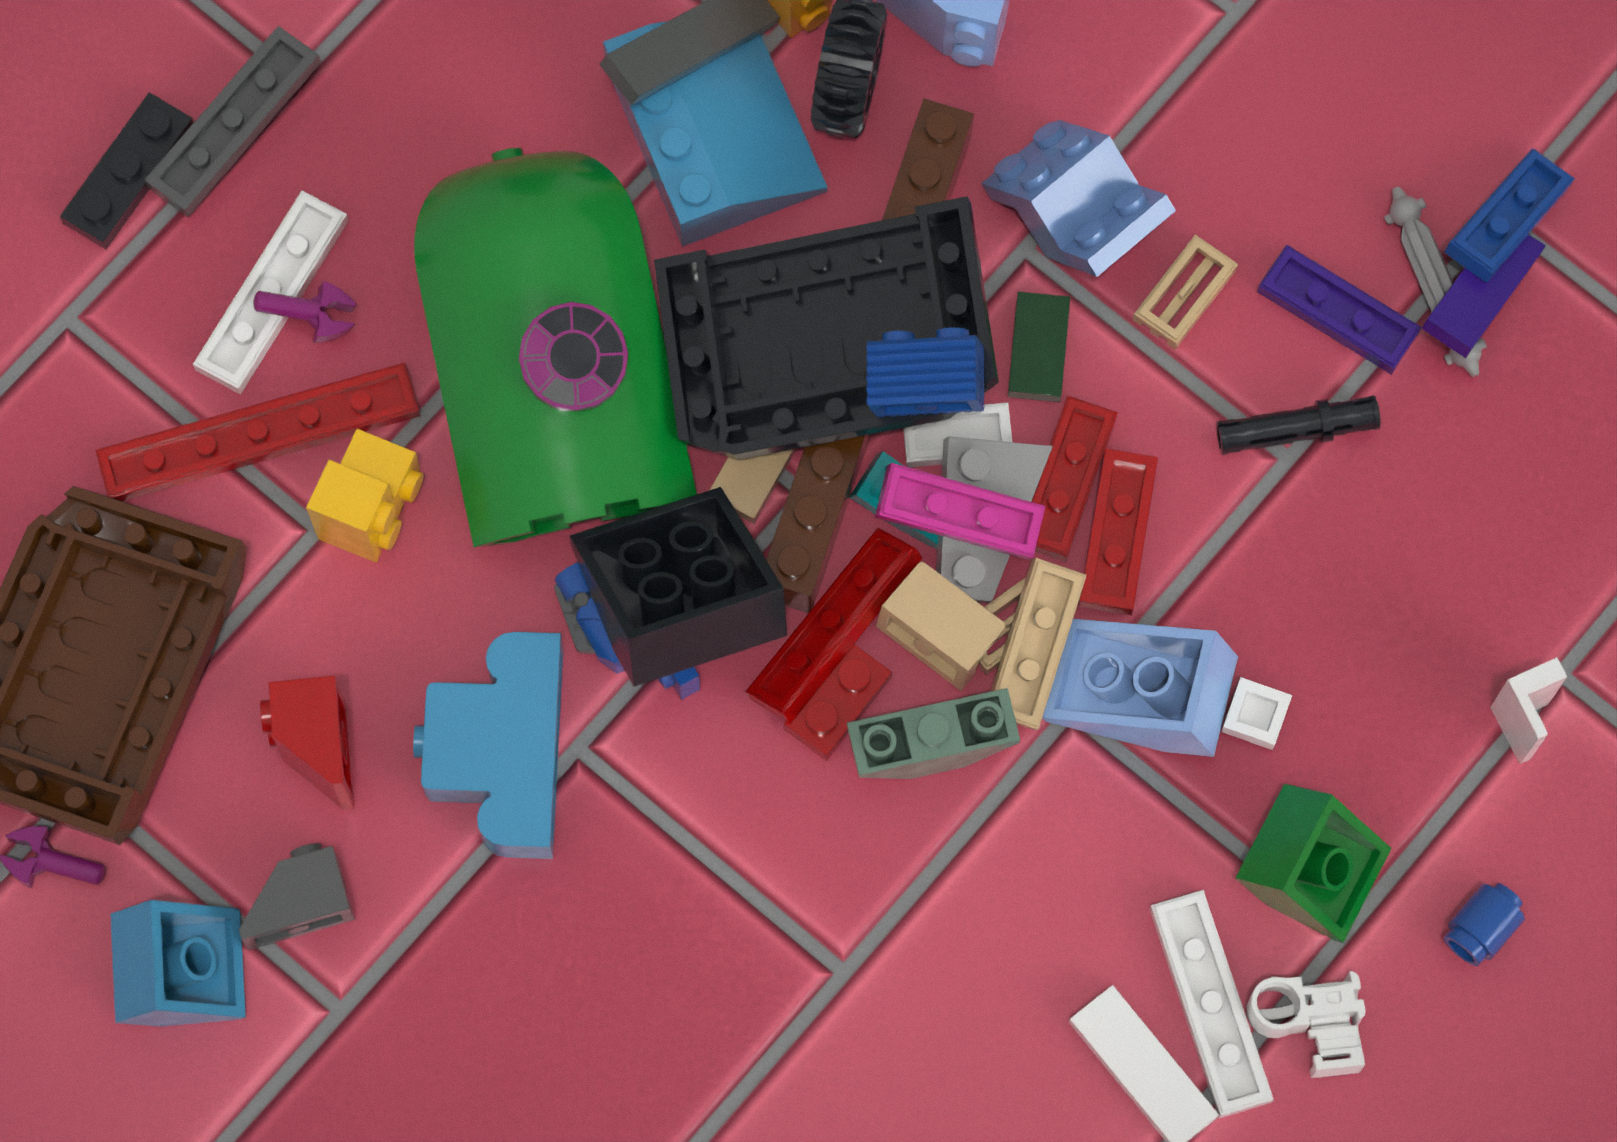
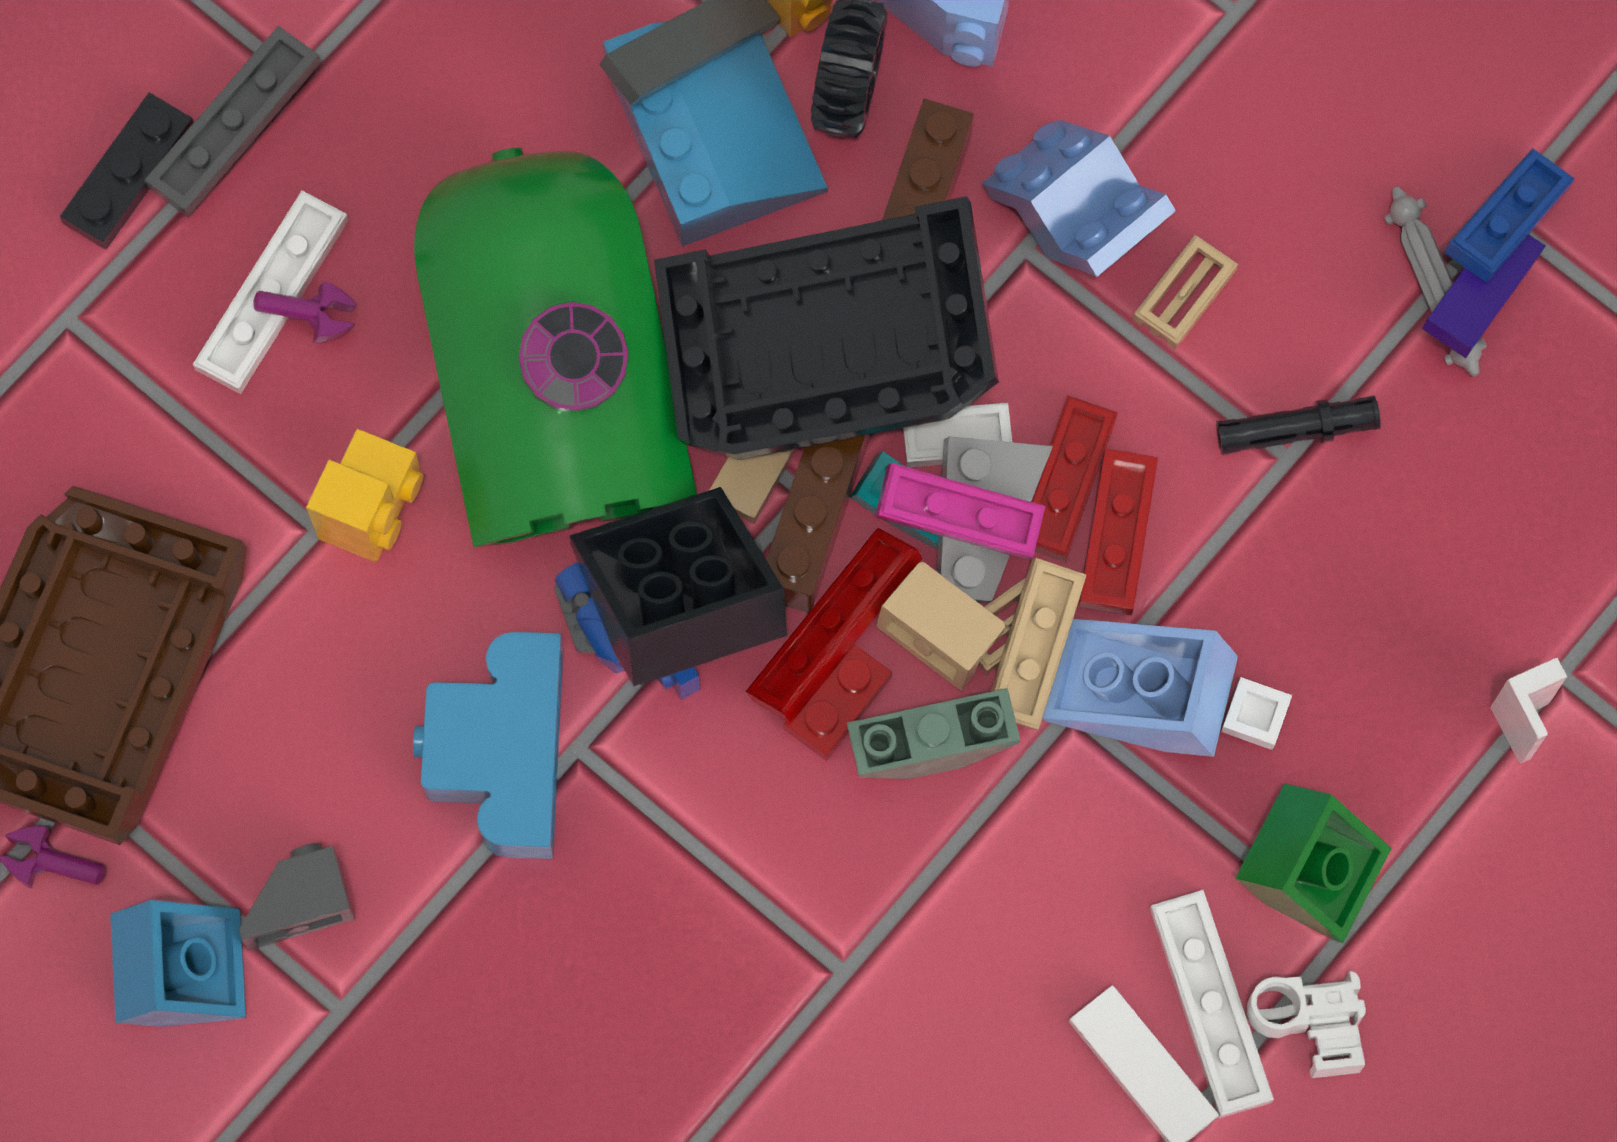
(257, 433): red tile -> none
(311, 732): red slope -> none
(925, 373): blue brick -> none
(1039, 346): dark green tile -> none
(1339, 309): dark purple tile -> none
(1484, 923): blue brick -> none

